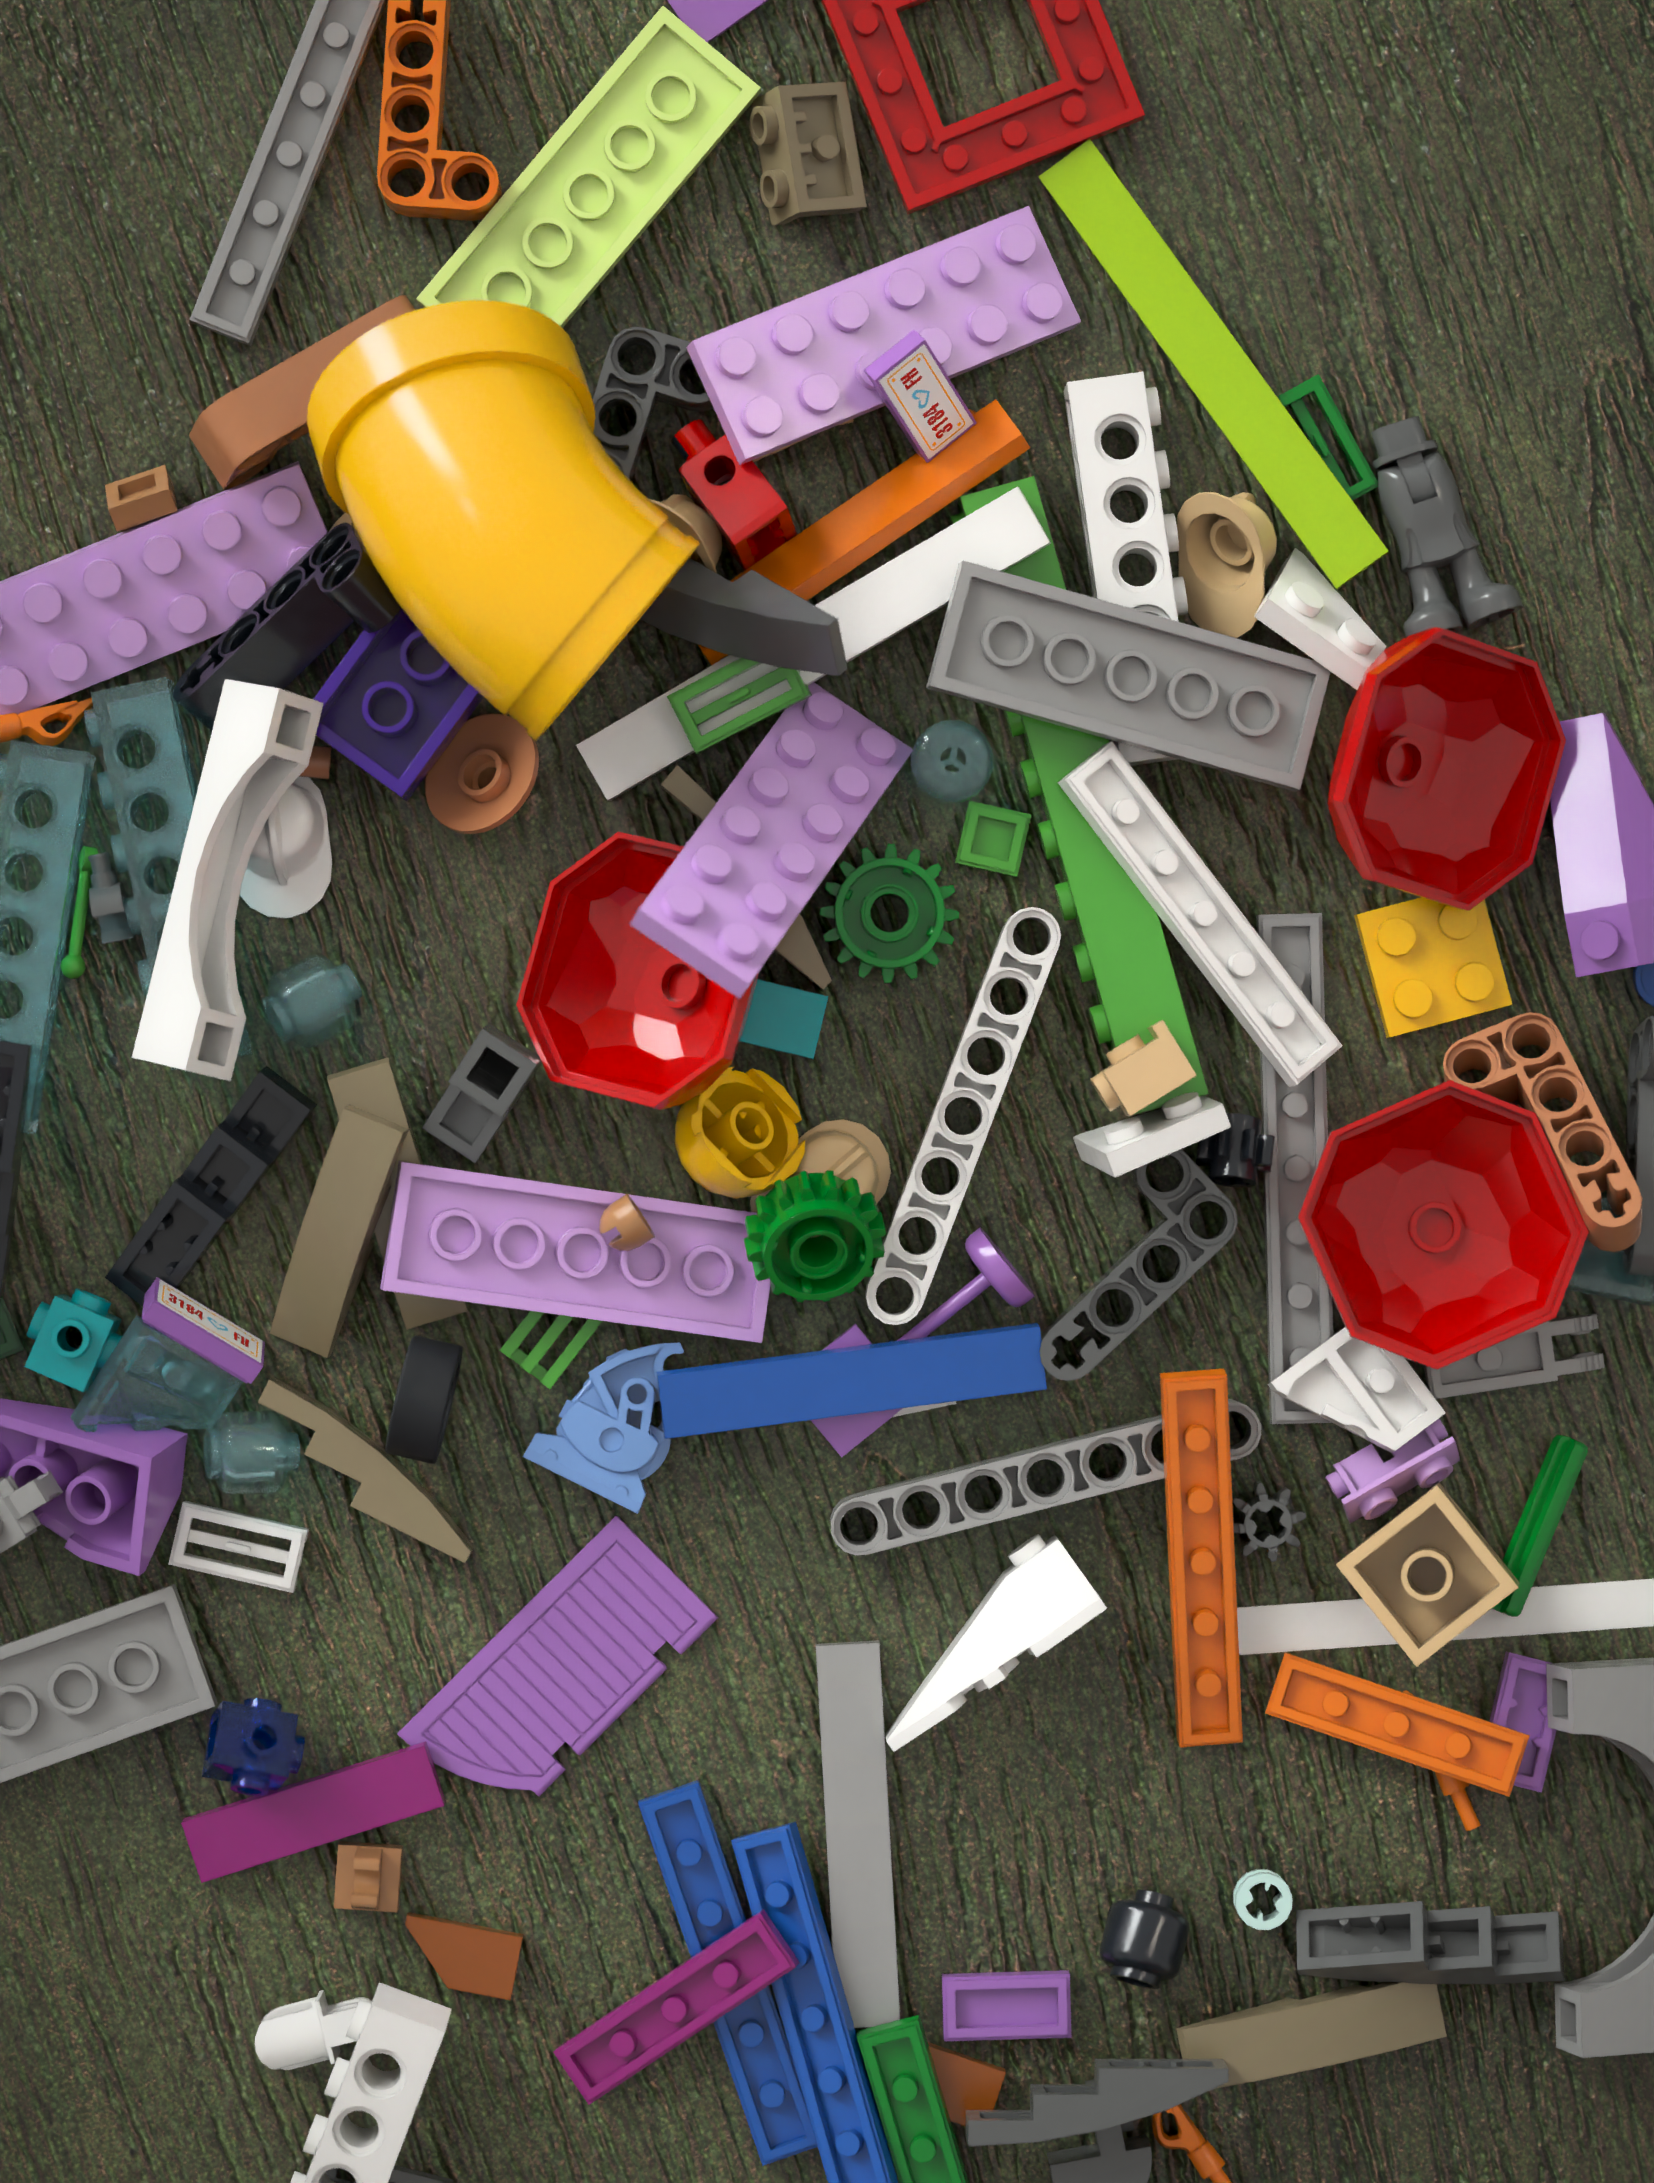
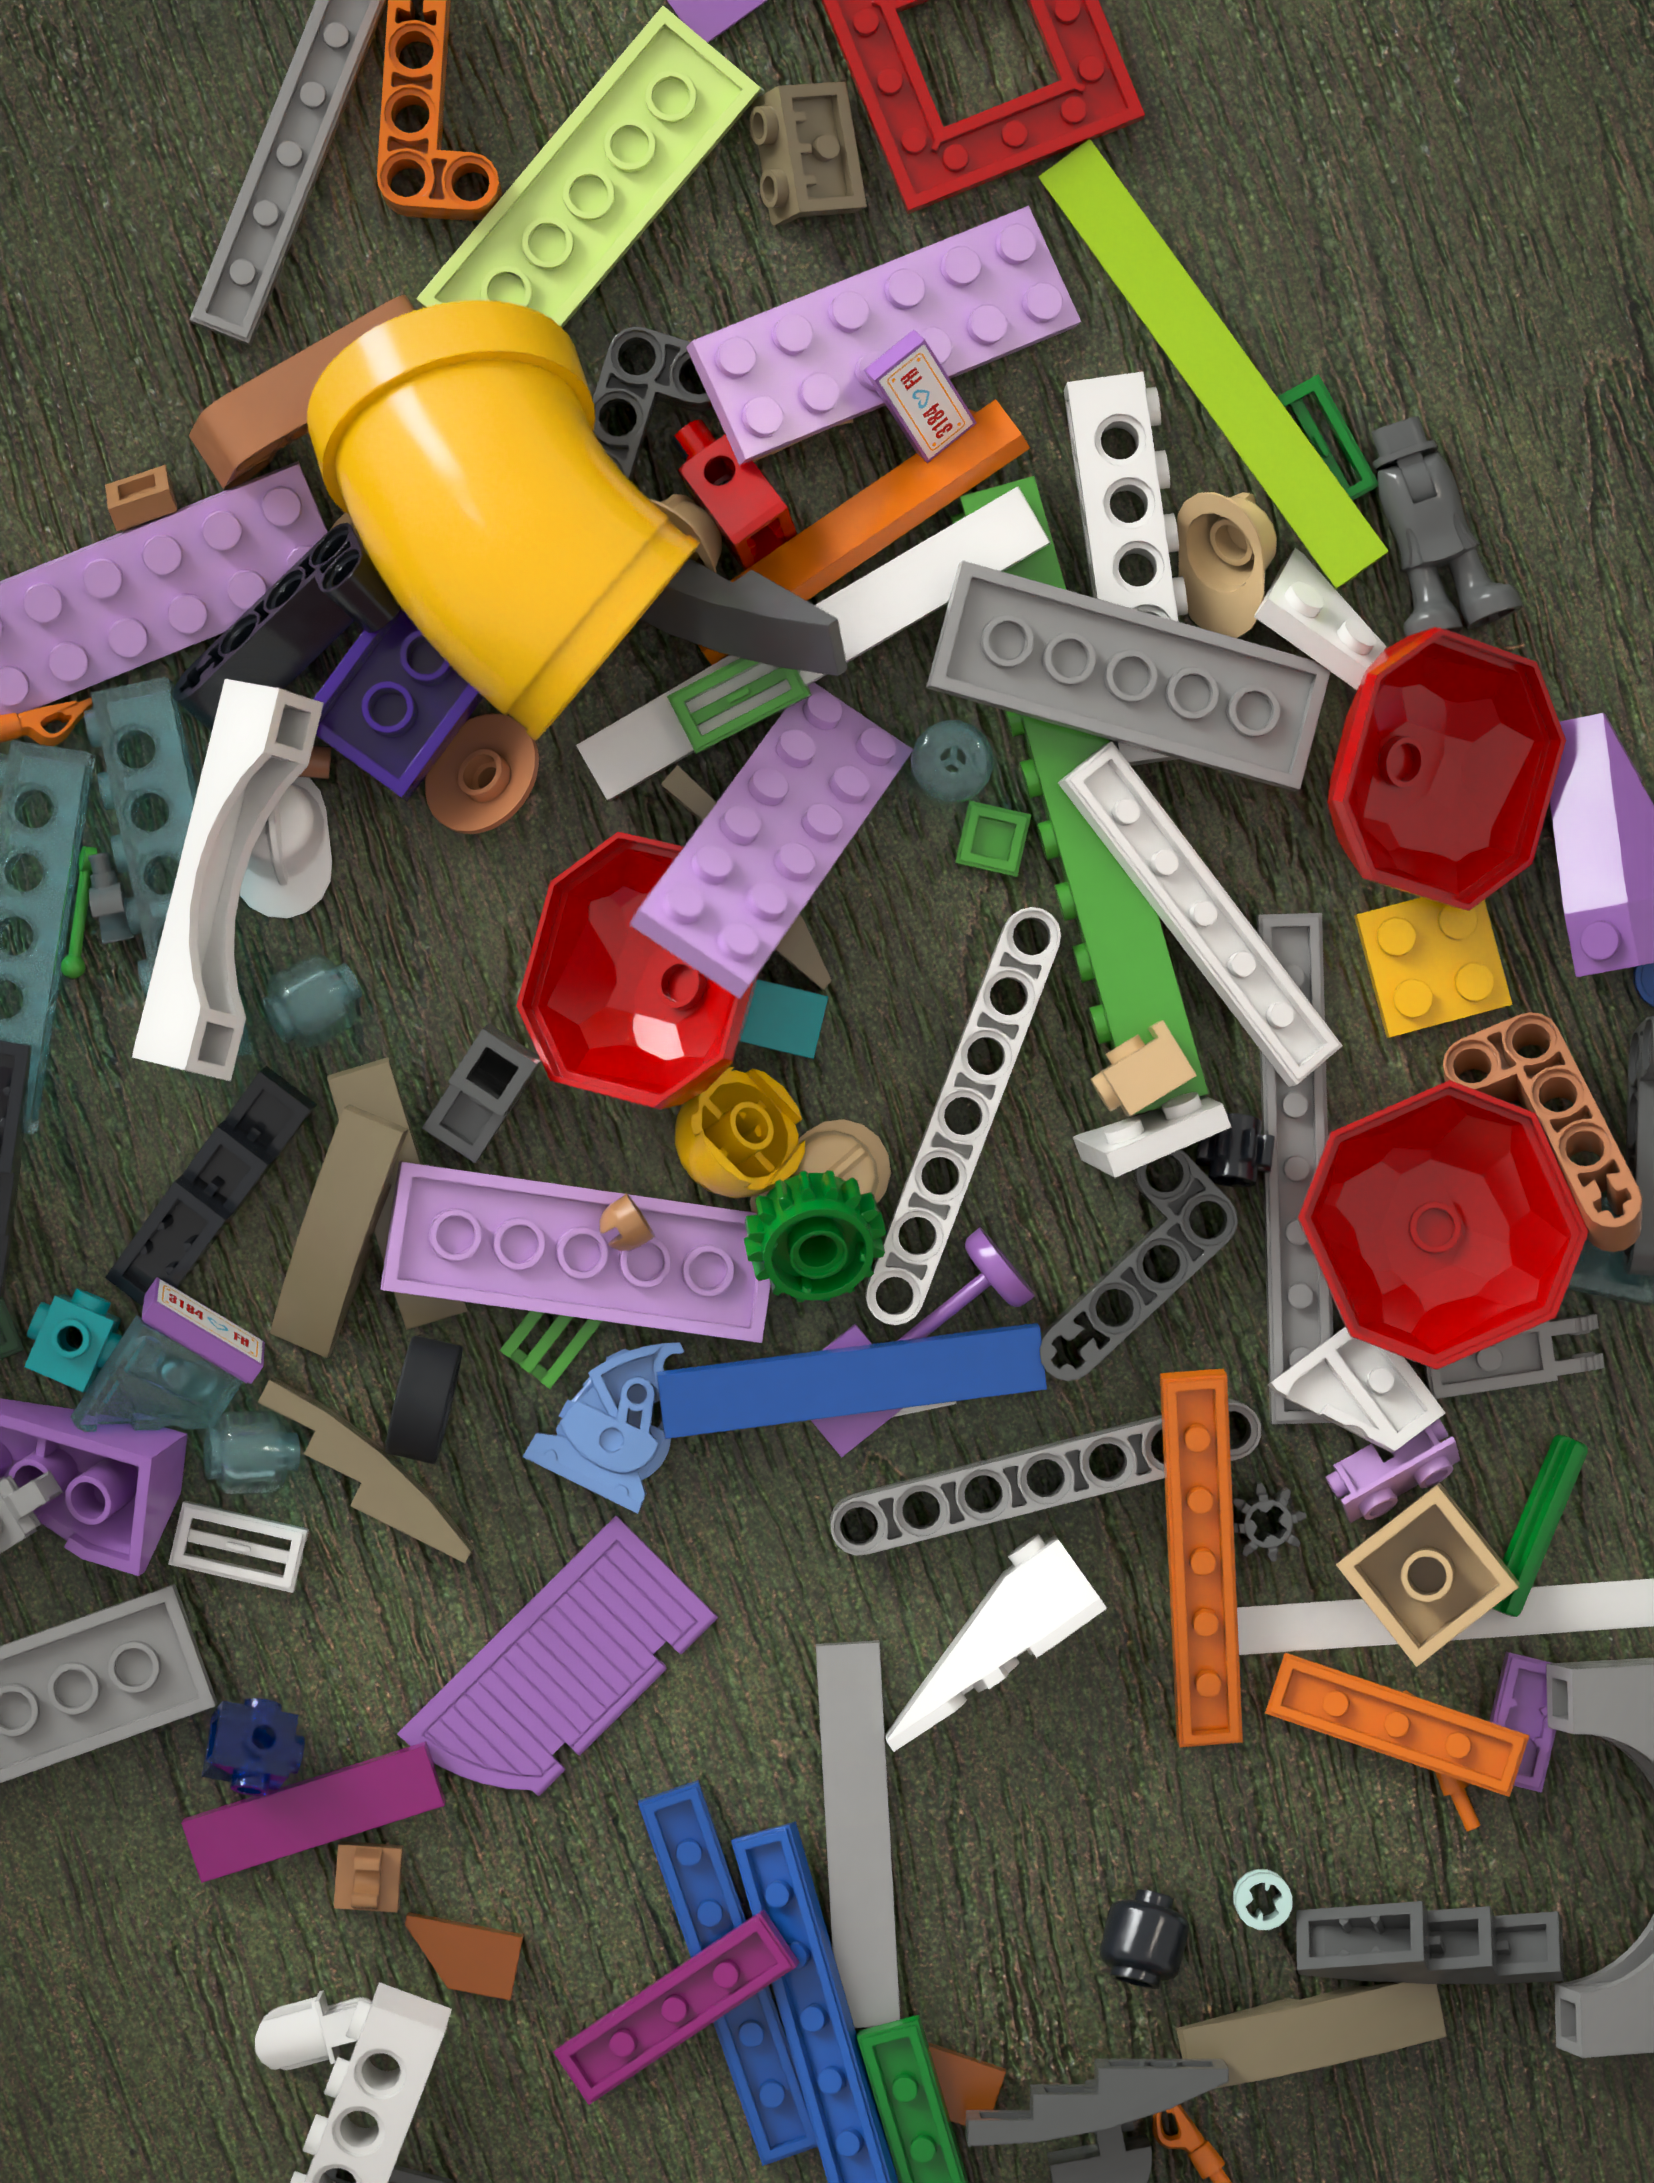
(889, 878): green gear -> none
(1006, 2005): medium lavender tile -> none

